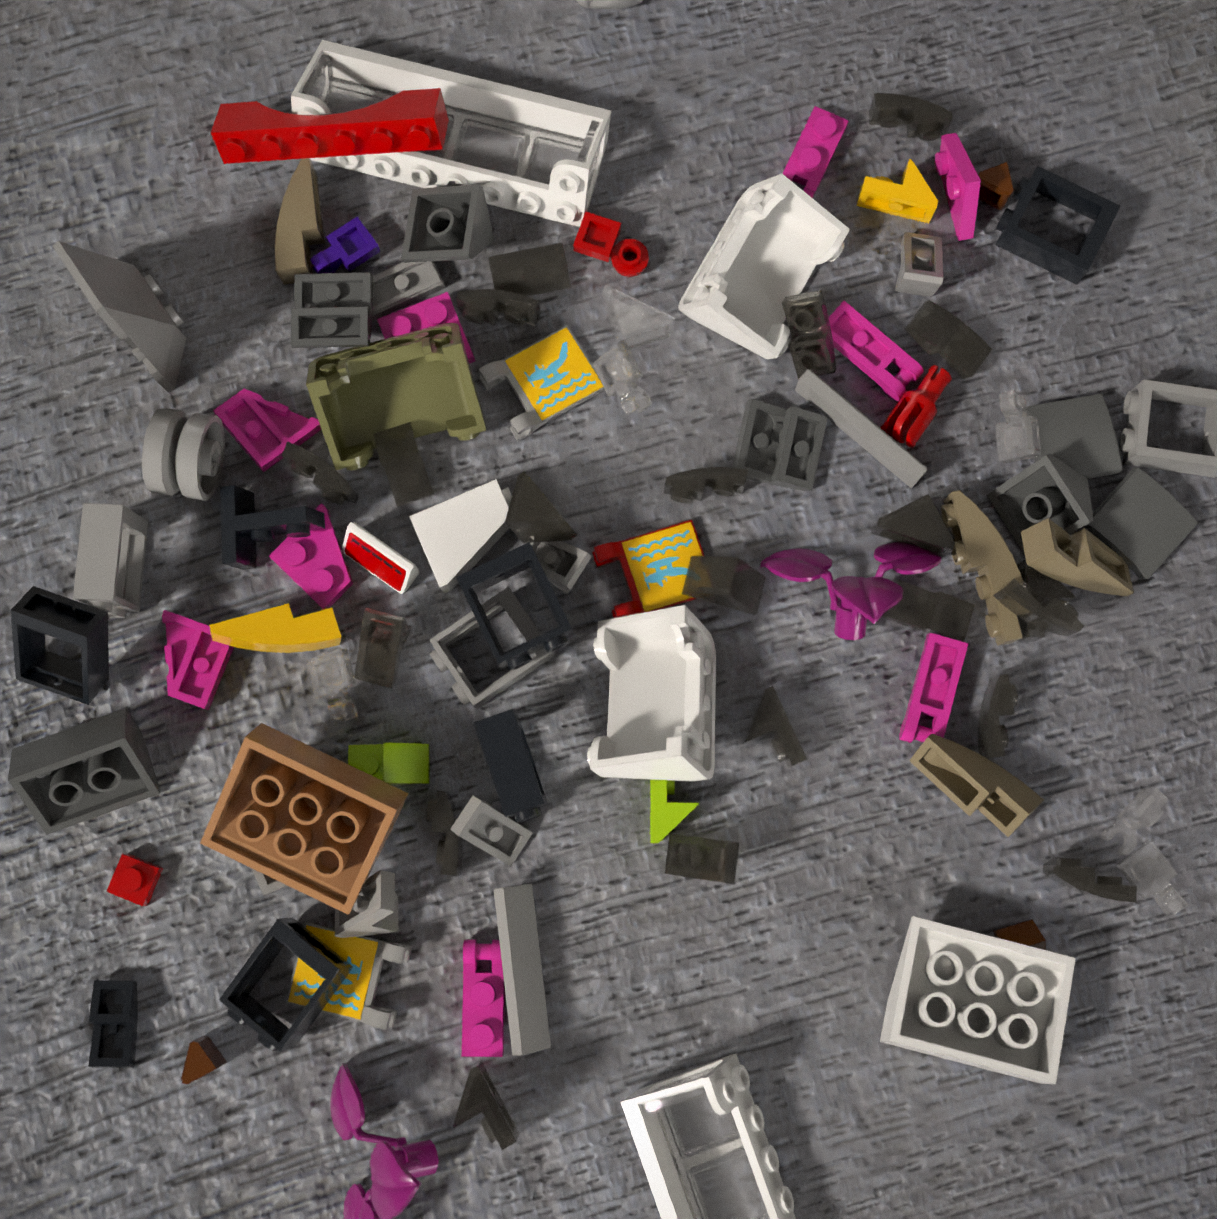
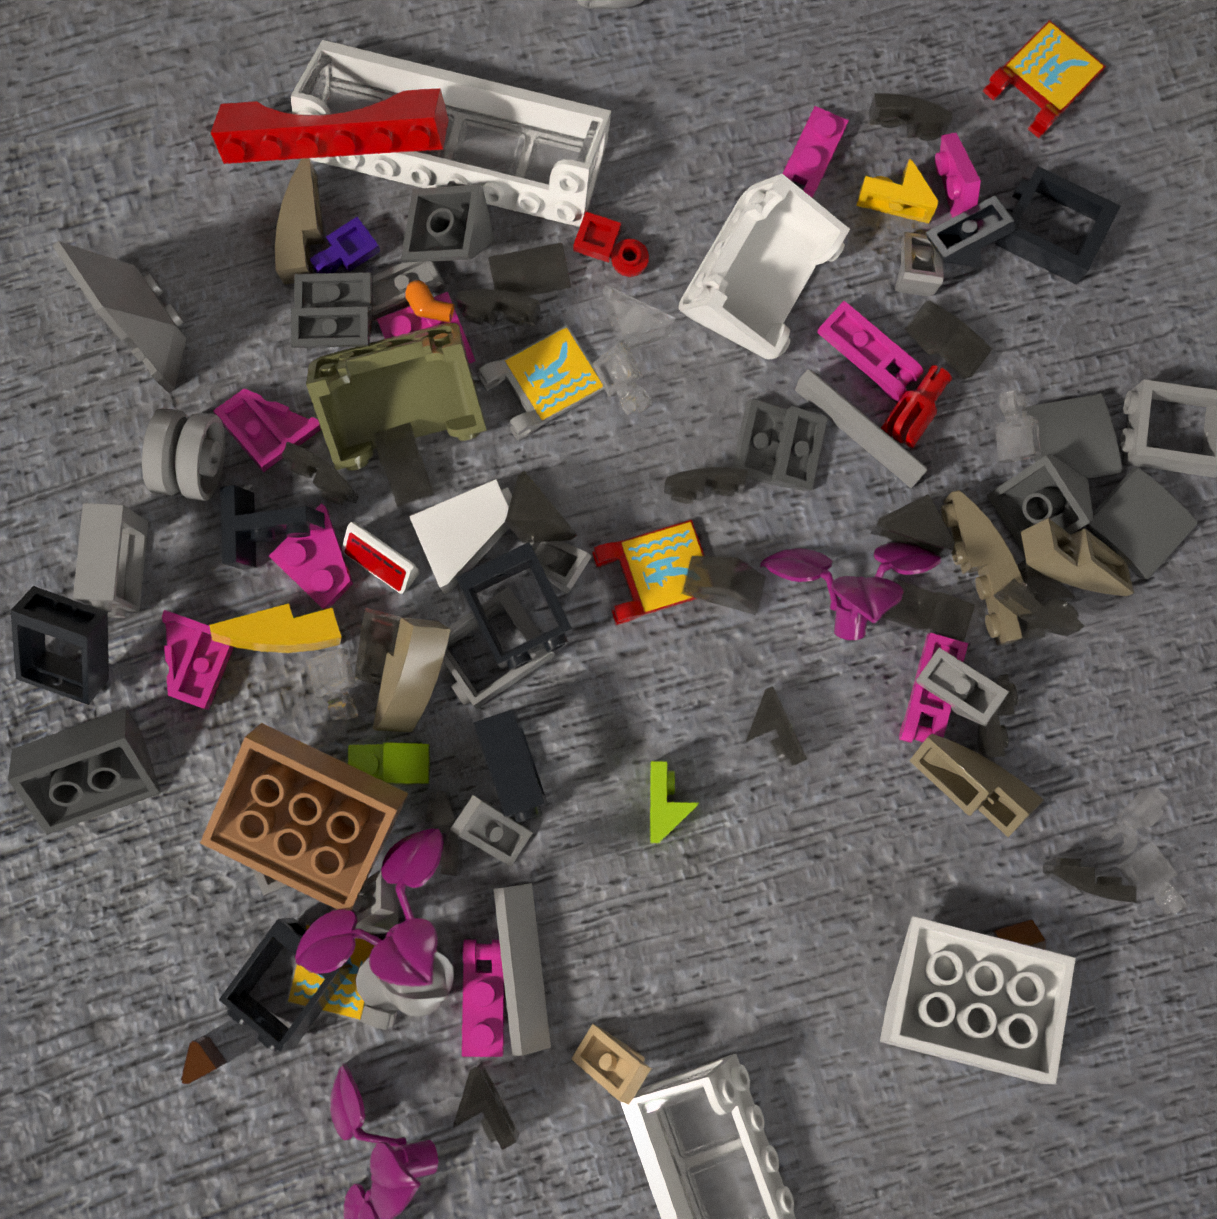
(115, 1024): black slope -> none
(134, 879): red plate -> none
(409, 947): none -> magenta plant
(409, 999): none -> light grey piece
(410, 674): none -> dark tan slope
(425, 305): none -> orange arm
(611, 1064): none -> tan slope
(657, 697): white windscreen -> none
(702, 858): clear smoke slope -> none
(810, 332): clear smoke slope -> none
(962, 687): none -> light grey slope
(964, 235): none -> black slope
(995, 186): reddish brown slope -> none
(1049, 72): none -> flag

